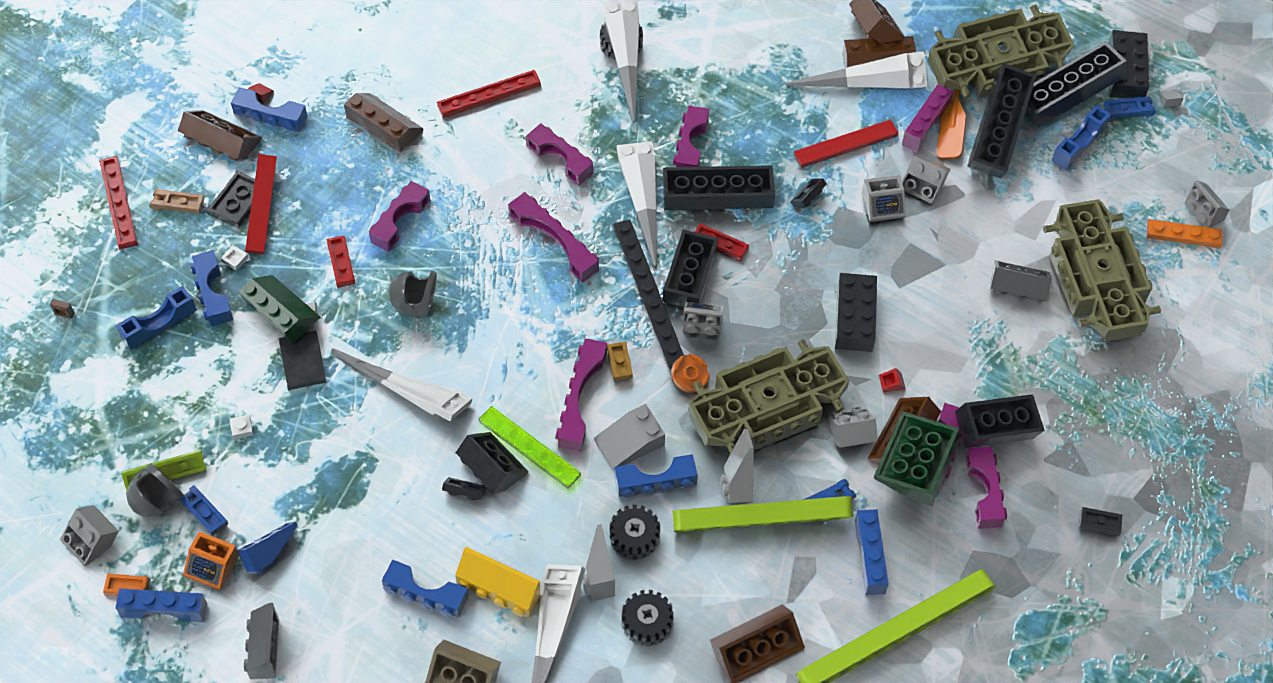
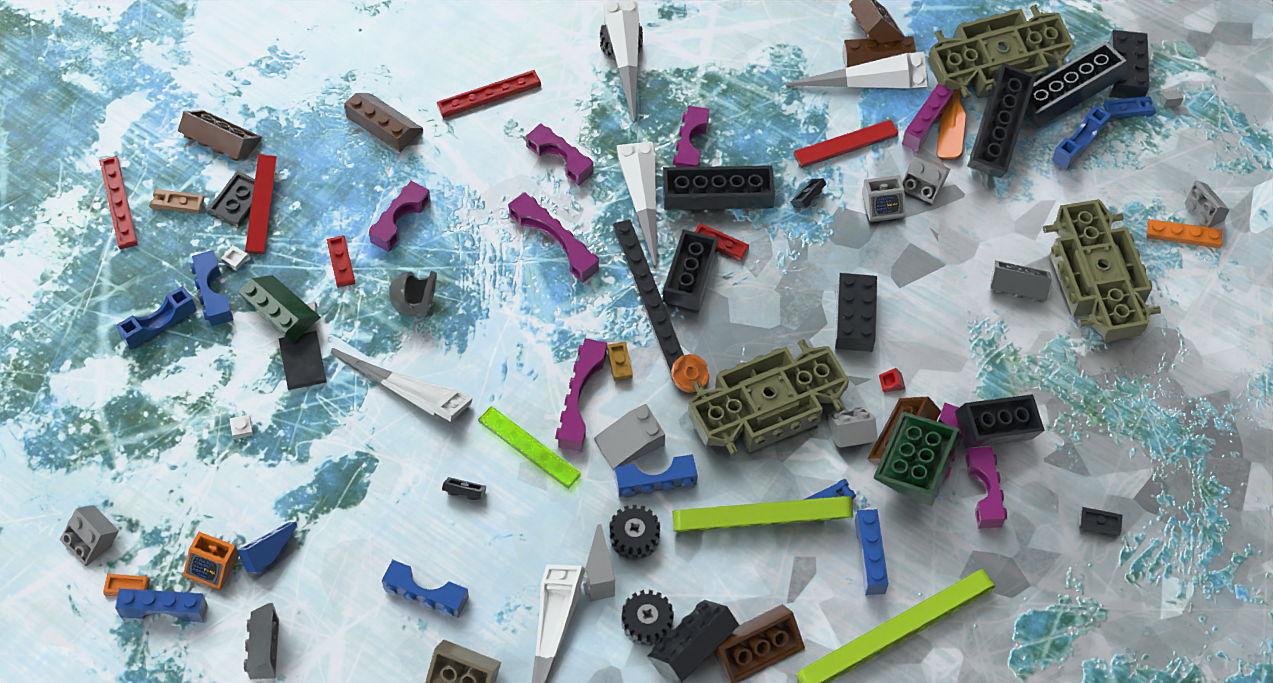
(62, 308): tile -> none
(151, 492): dark grey piece -> none
(171, 467): lime plate -> none
(203, 511): blue plate -> none
(262, 91): red slope -> none
(289, 115): arch -> none
(490, 461): black slope -> none
(498, 582): yellow slope -> none
(693, 640): none -> black brick
(702, 318): light grey slope -> none
(738, 471): light grey slope -> none

